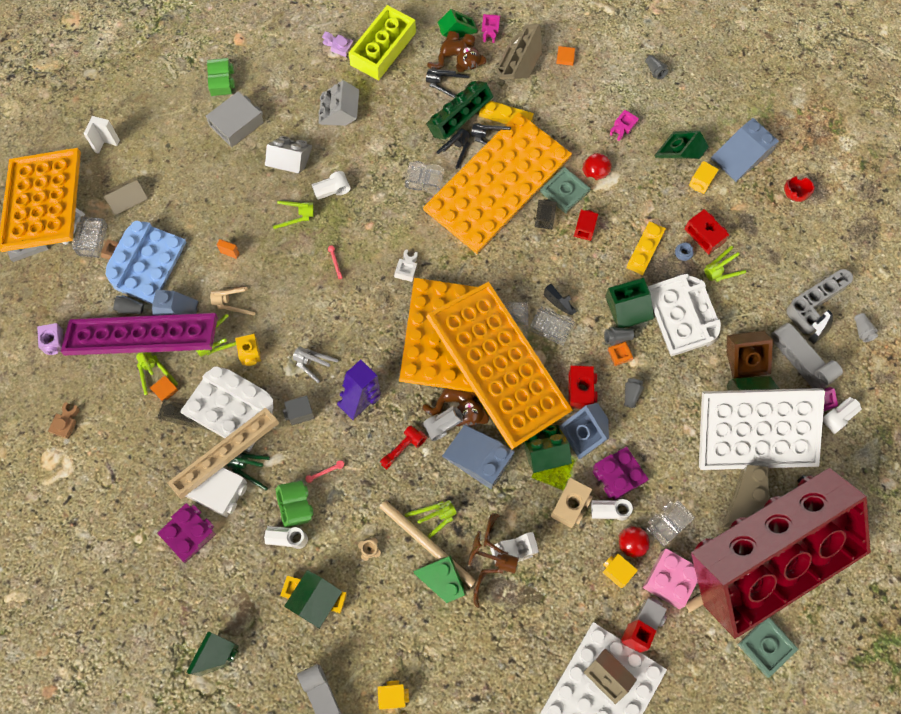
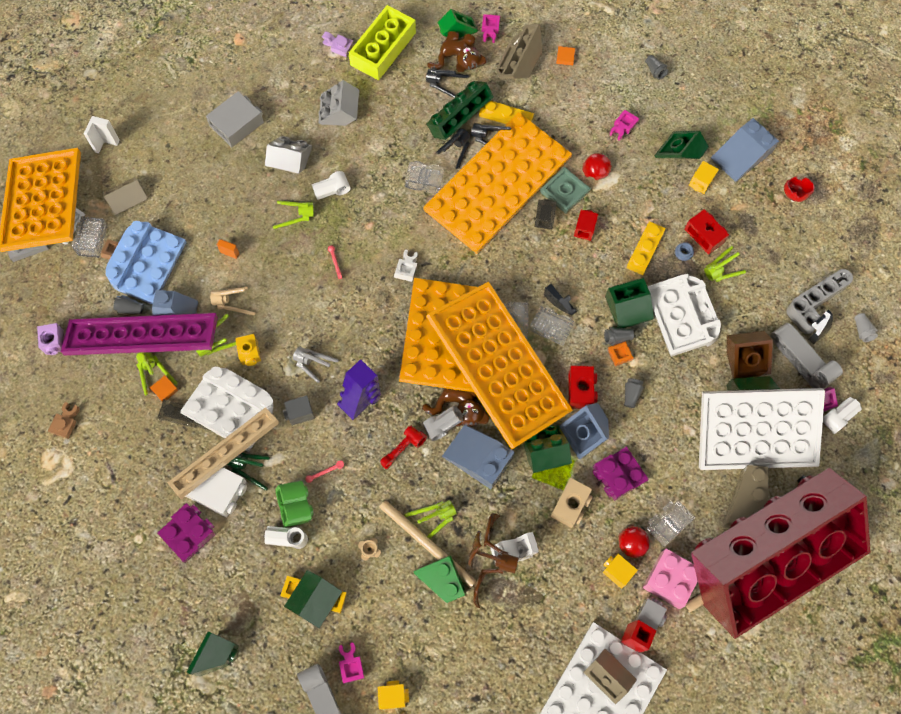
(220, 76): bright green brick -> none
(351, 667): none -> dark pink plate
(609, 510): white piece -> none
(767, 647): sand green tile -> none

